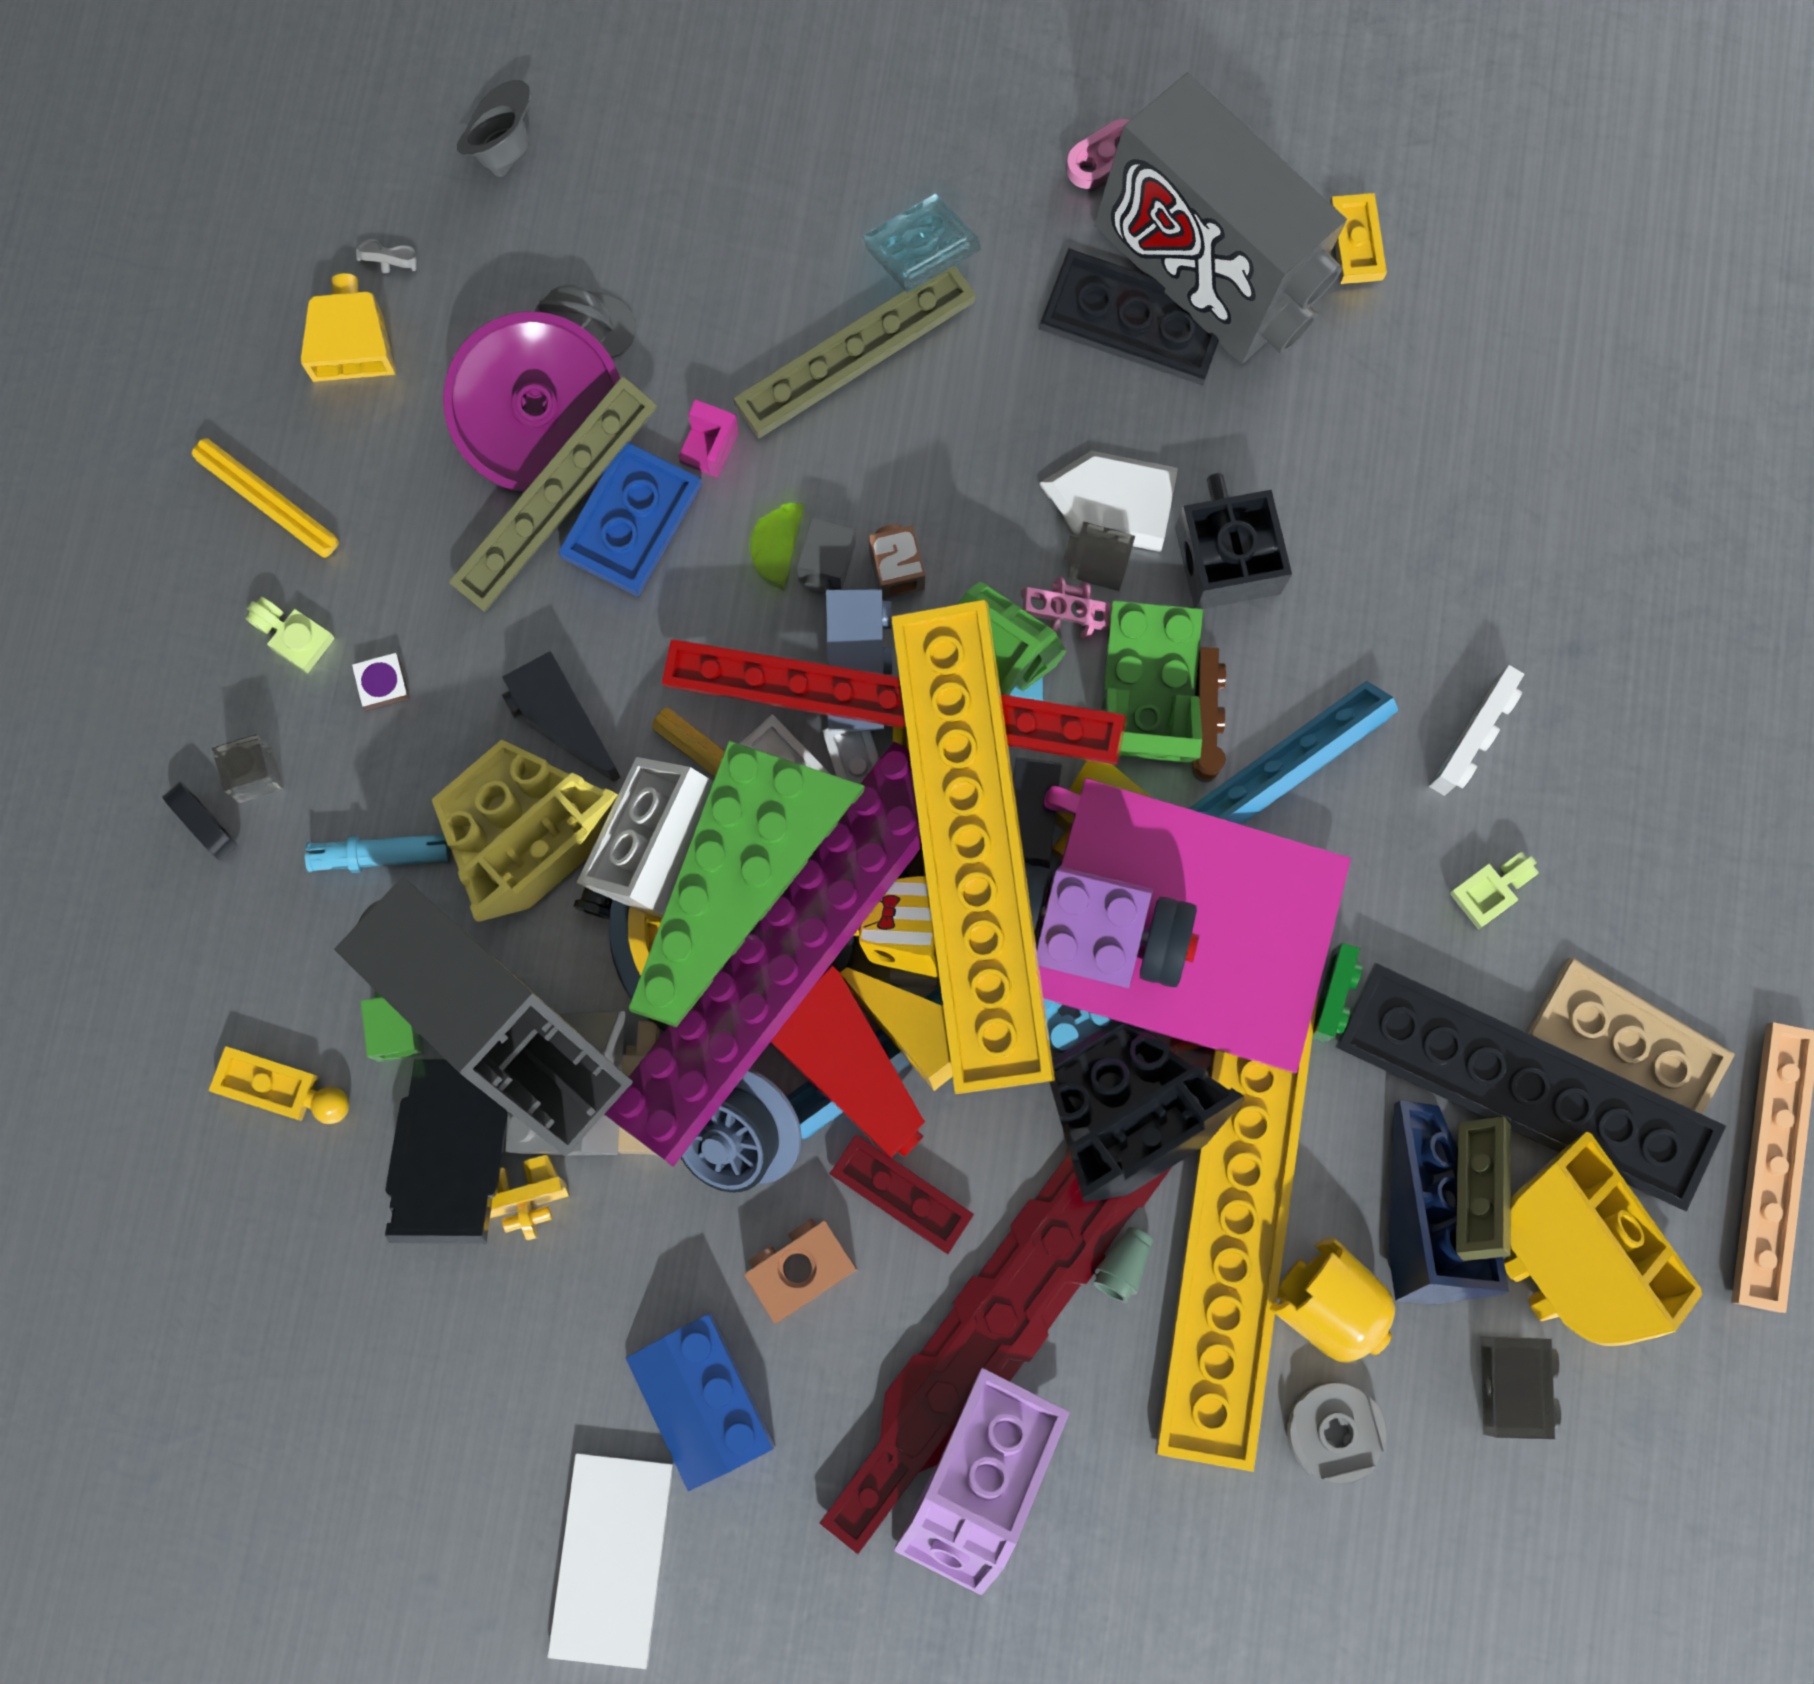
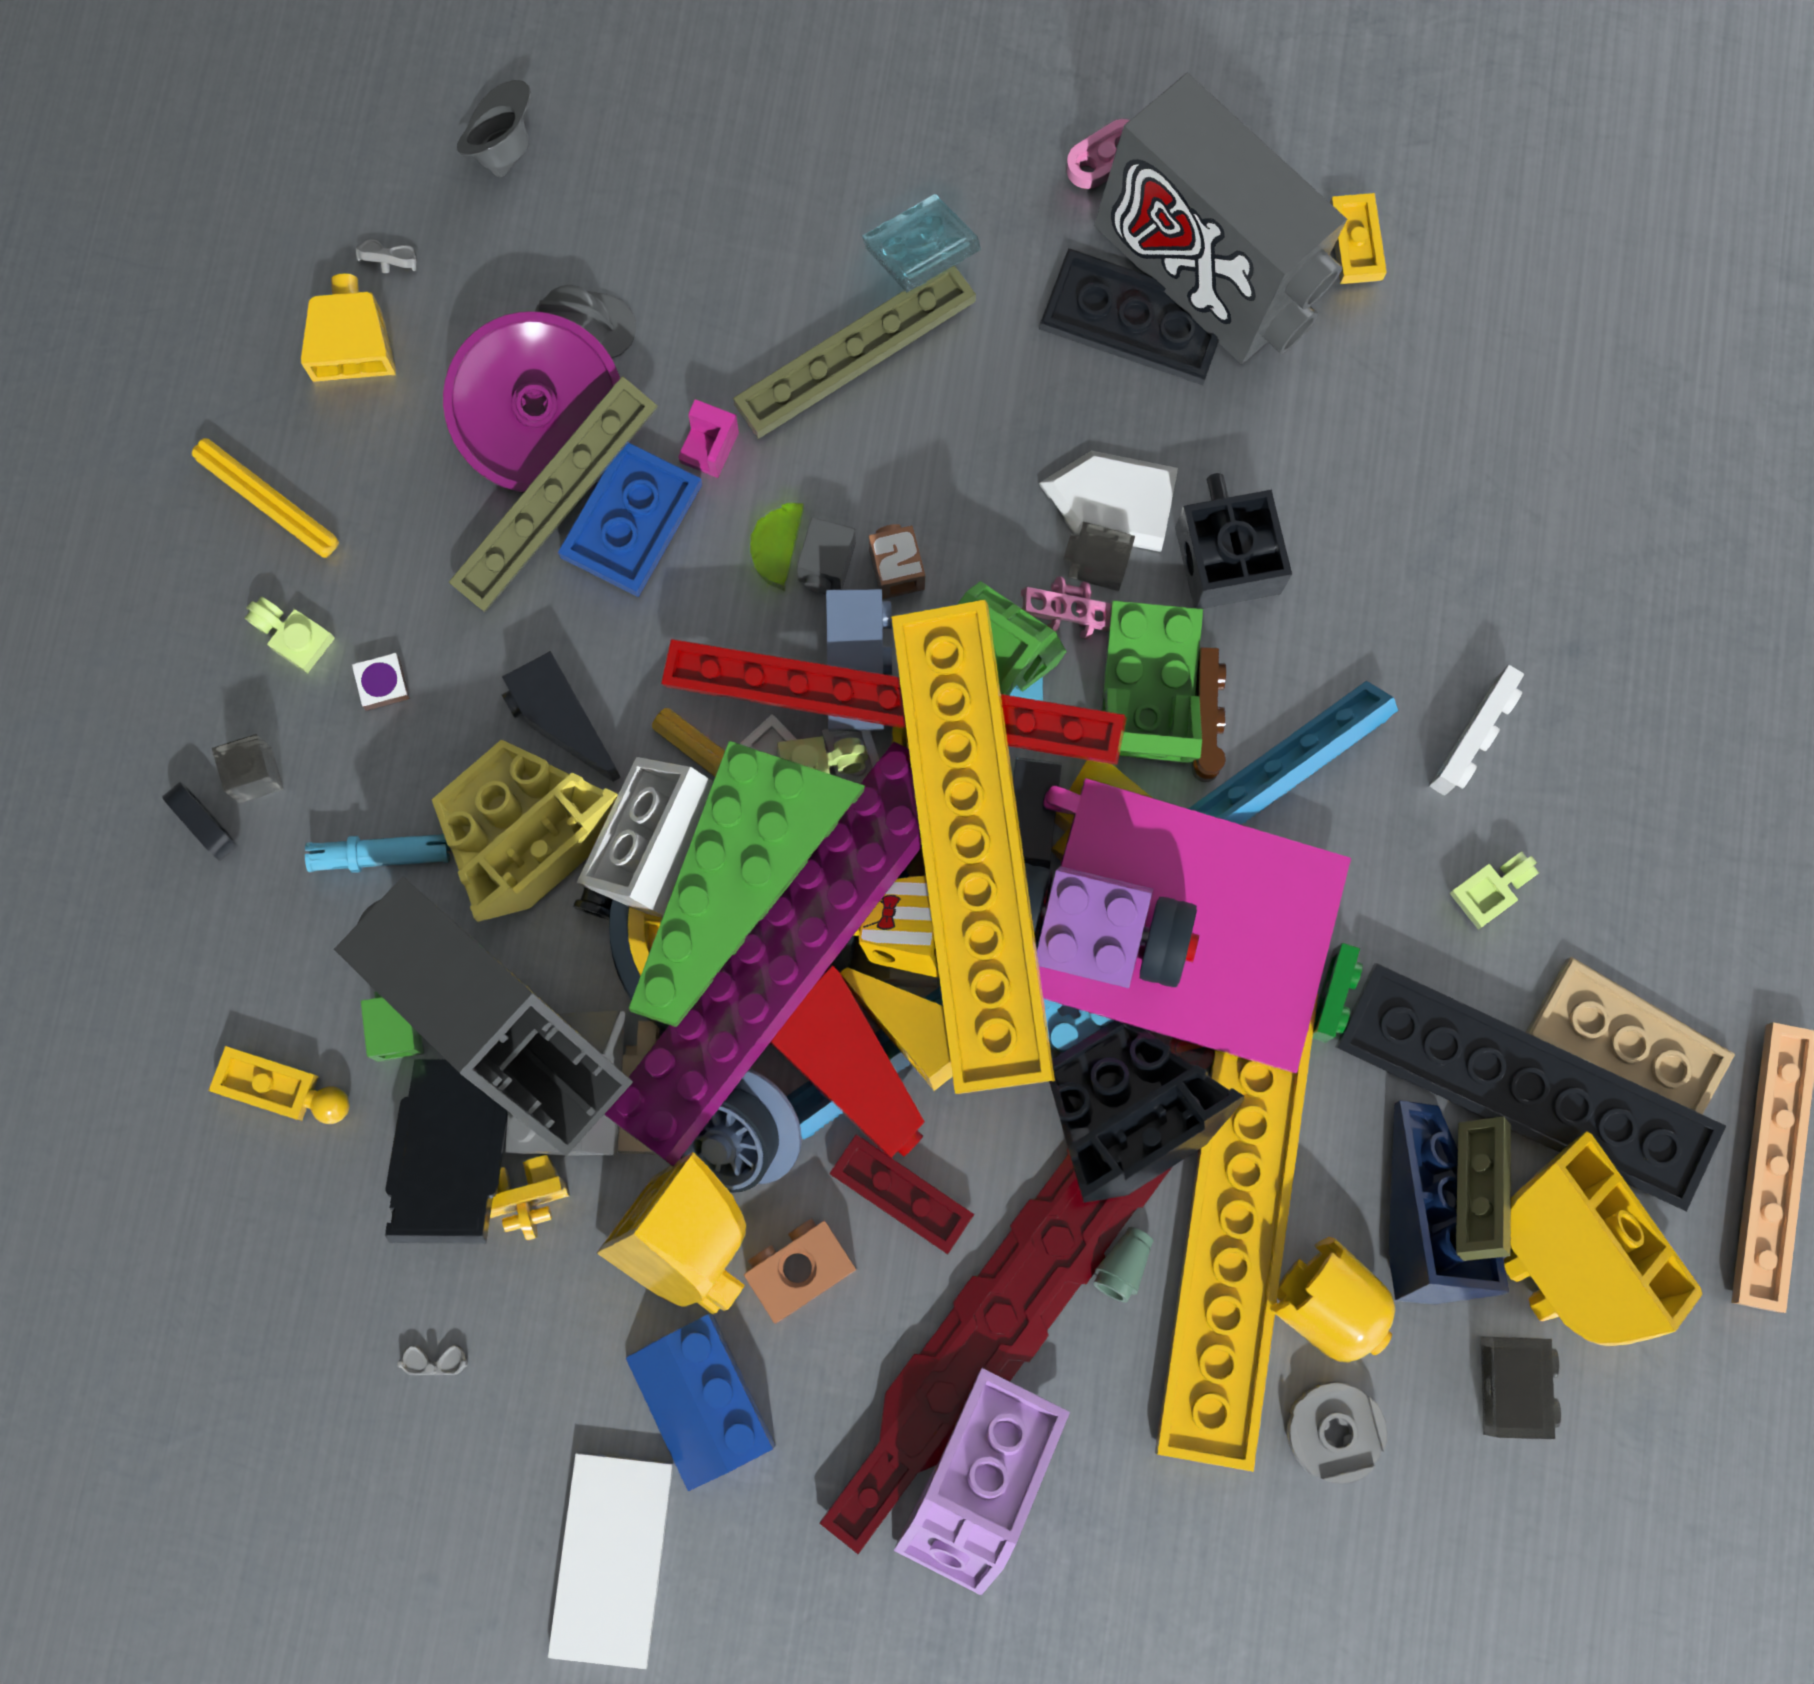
(417, 1362): none -> light grey piece
(681, 1237): none -> yellow hips
(811, 752): none -> yellowish green plate

